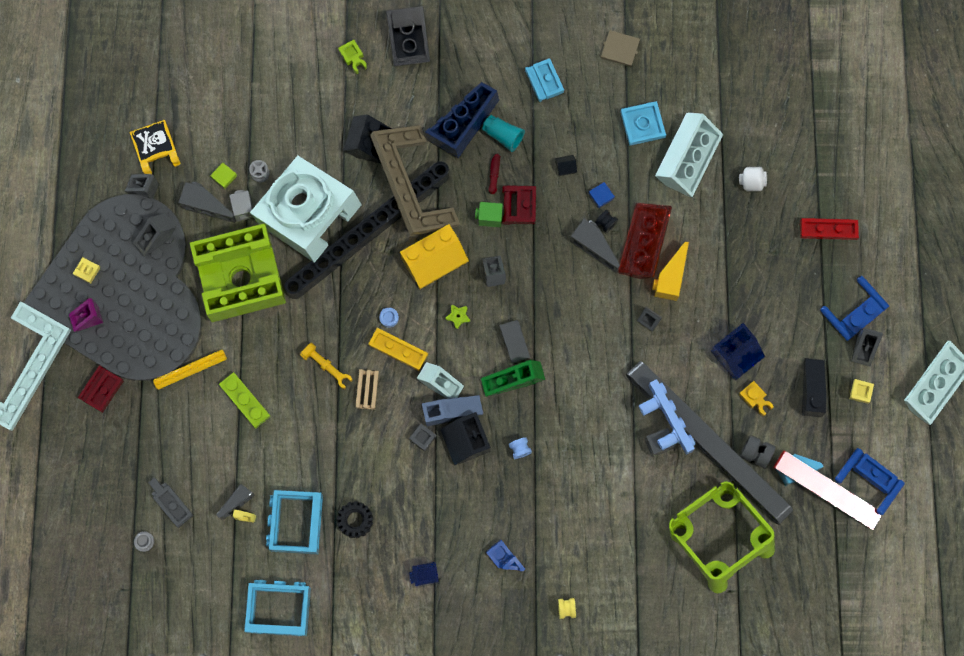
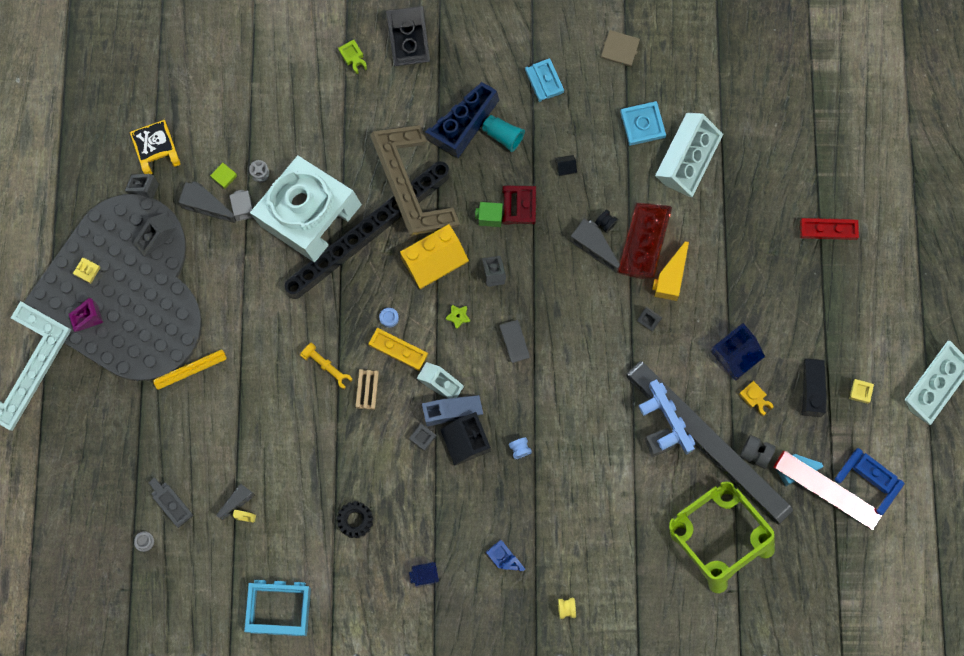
(100, 389): dark red plate -> none
(224, 256): lime piece -> none
(244, 400): lime plate -> none
(274, 521): medium azure window -> none
(359, 140): black slope -> none
(494, 171): dark red piece -> none
(513, 378): green slope -> none
(601, 195): blue tile -> none
(753, 179): white head -> none
(860, 316): blue plate -> none
(866, 346): dark grey slope -> none

